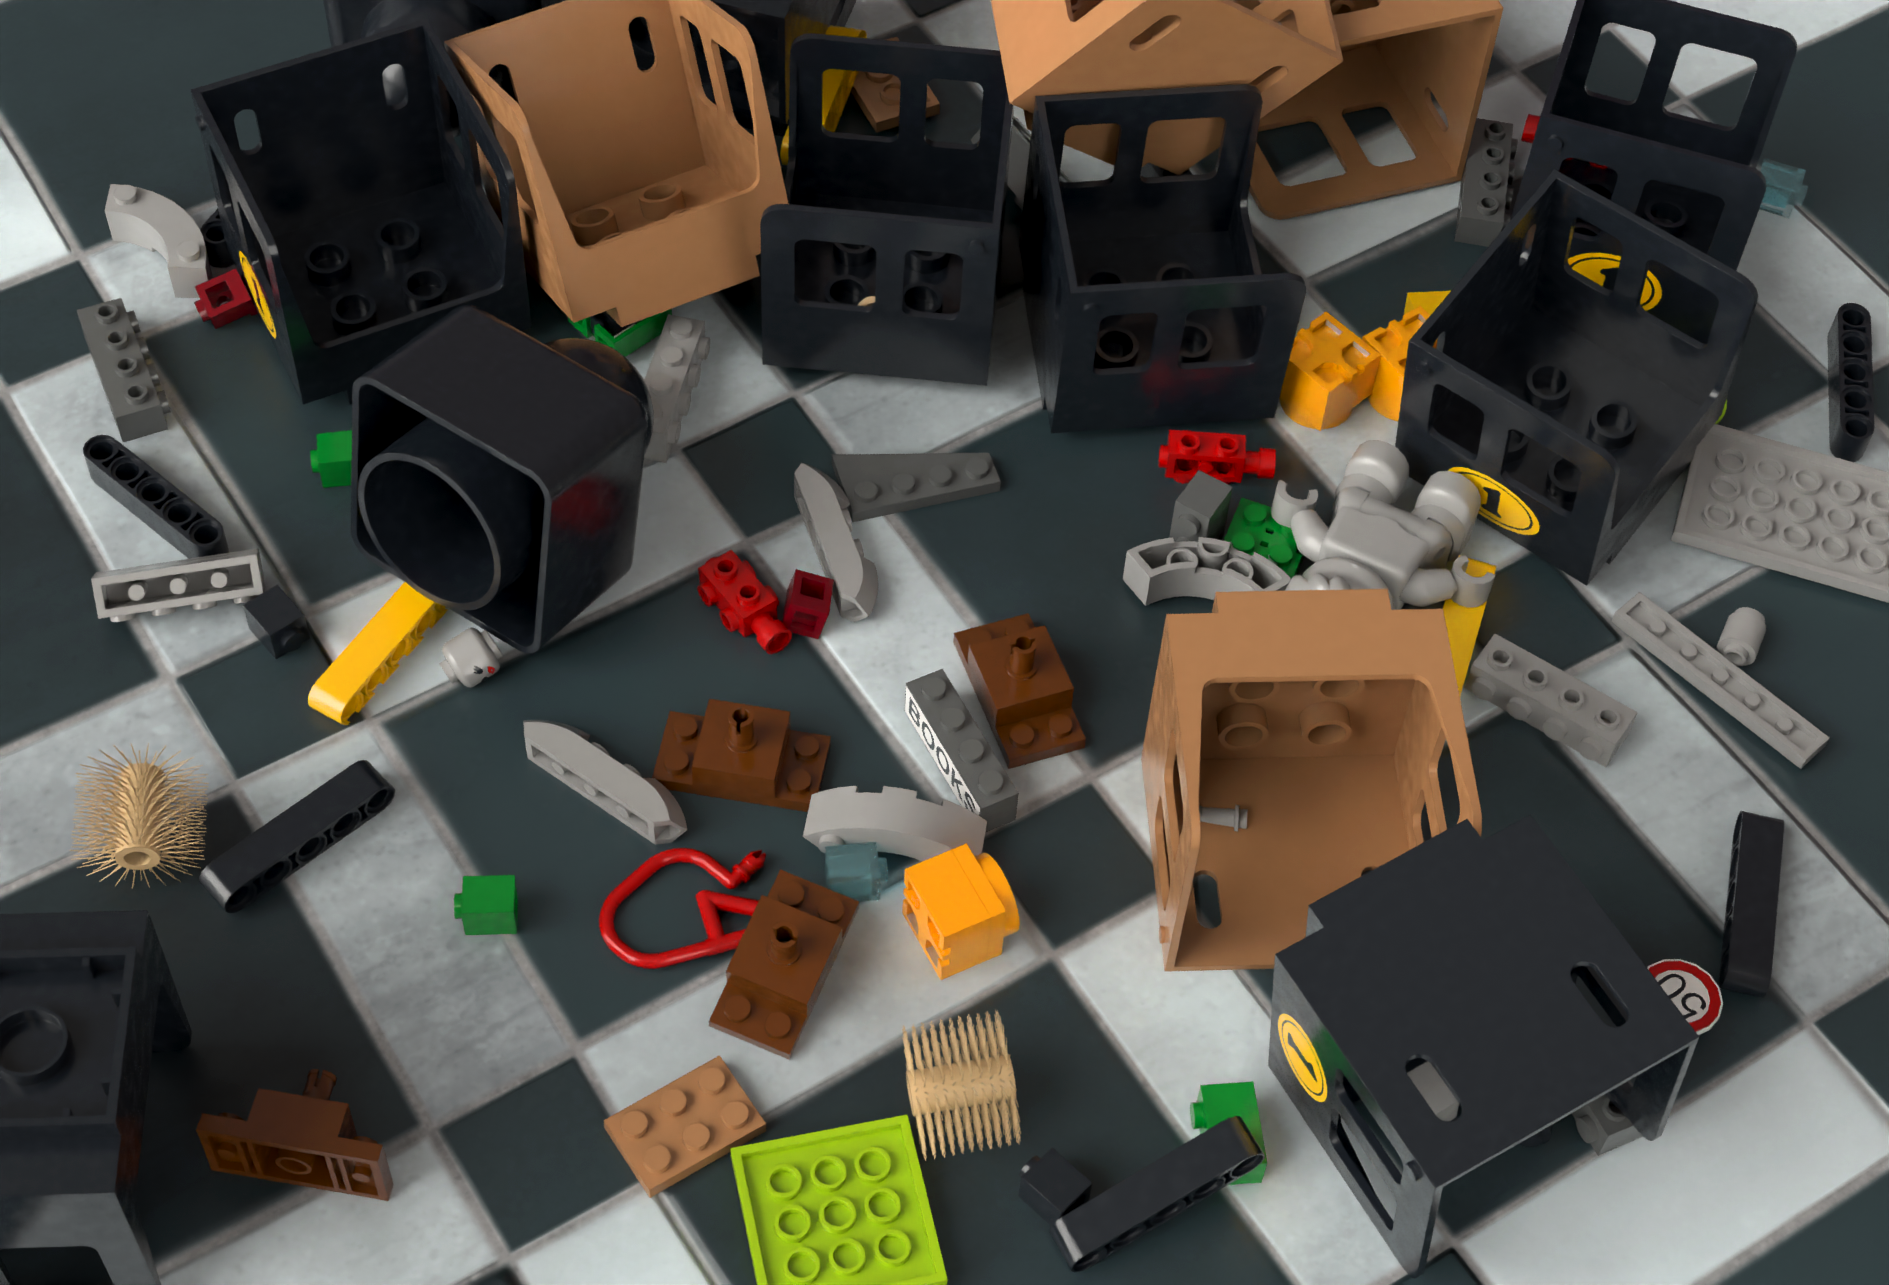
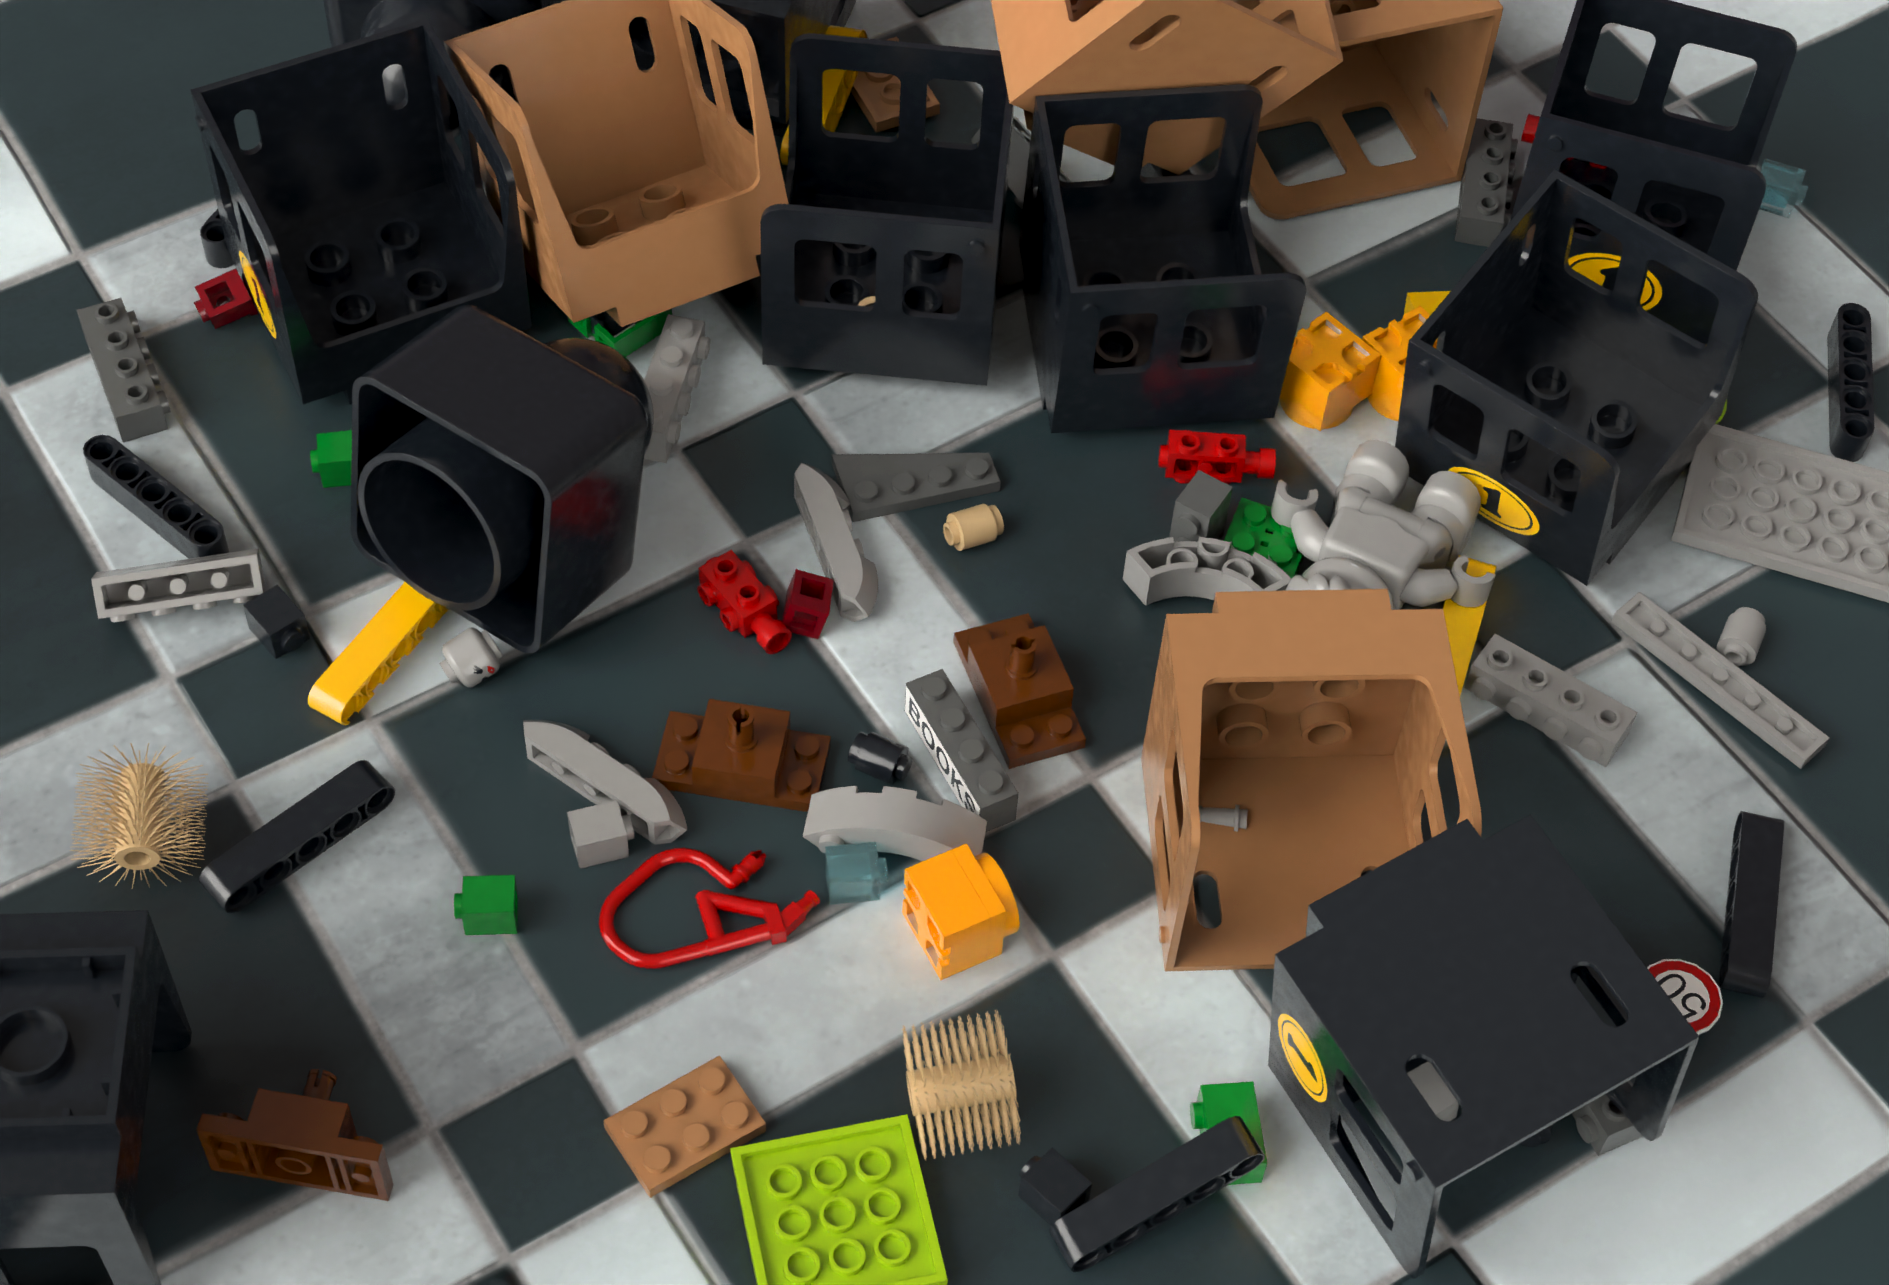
(160, 226): light grey brick -> none
(600, 833): none -> light grey brick
(783, 963): reddish brown brick -> none
(880, 757): none -> black brick
(973, 526): none -> tan brick

